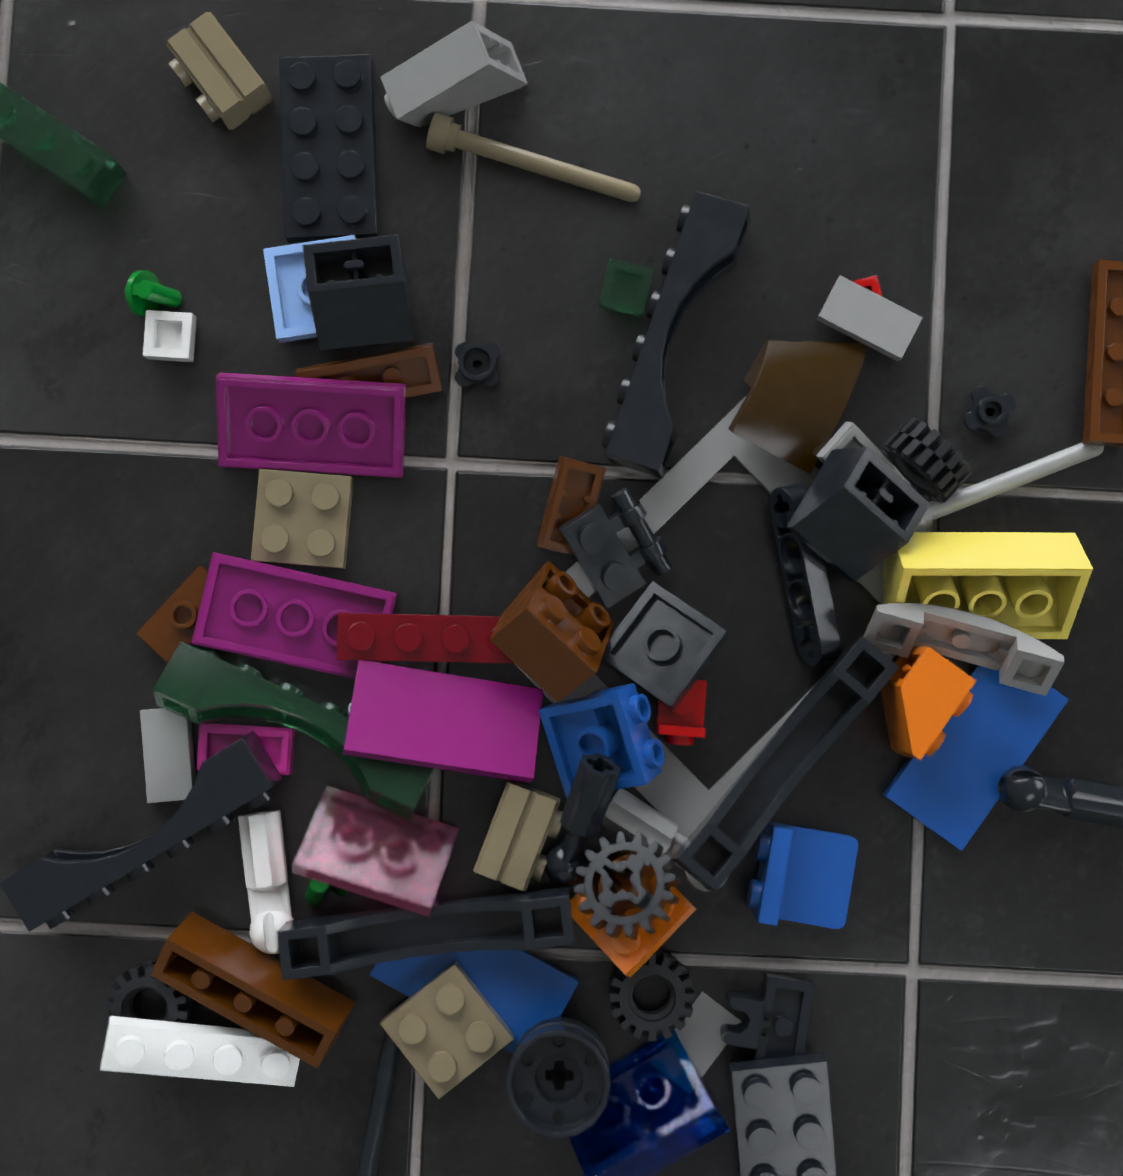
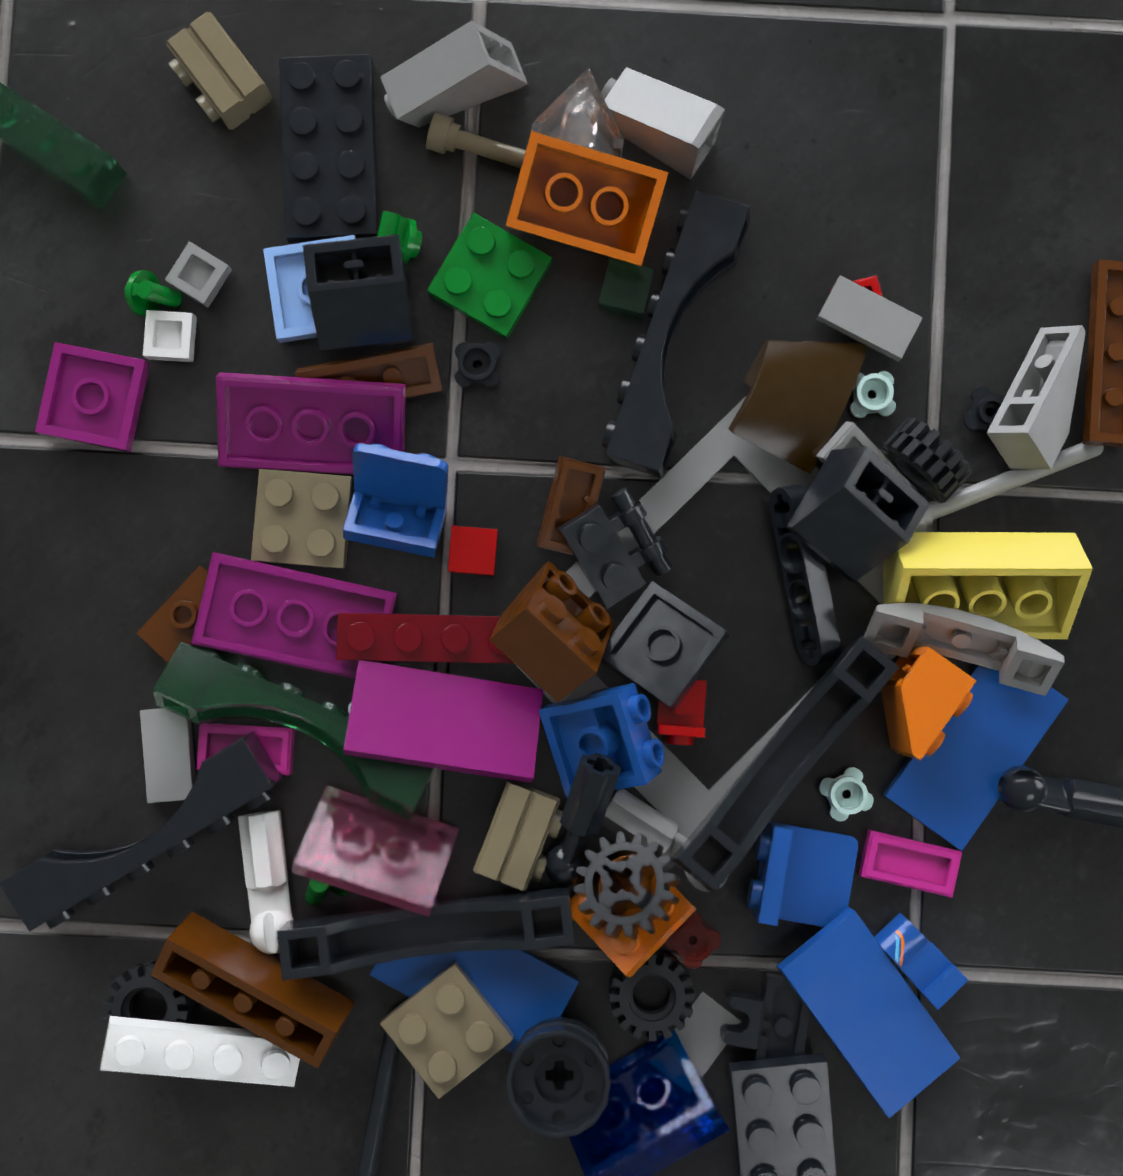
(92, 397): none -> magenta plate
(198, 274): none -> light grey plate
(397, 499): none -> blue bracket
(406, 228): none -> green plate
(473, 550): none -> red tile
(490, 276): none -> green plate
(582, 118): none -> clear slope
(586, 198): none -> orange brick
(663, 119): none -> slope
(694, 953): none -> clear red plate
(859, 795): none -> light aqua plate
(868, 1012): none -> blue tile
(882, 385): none -> light aqua plate
(910, 863): none -> dark pink tile
(920, 961): none -> blue leg
(1040, 400): none -> light grey slope

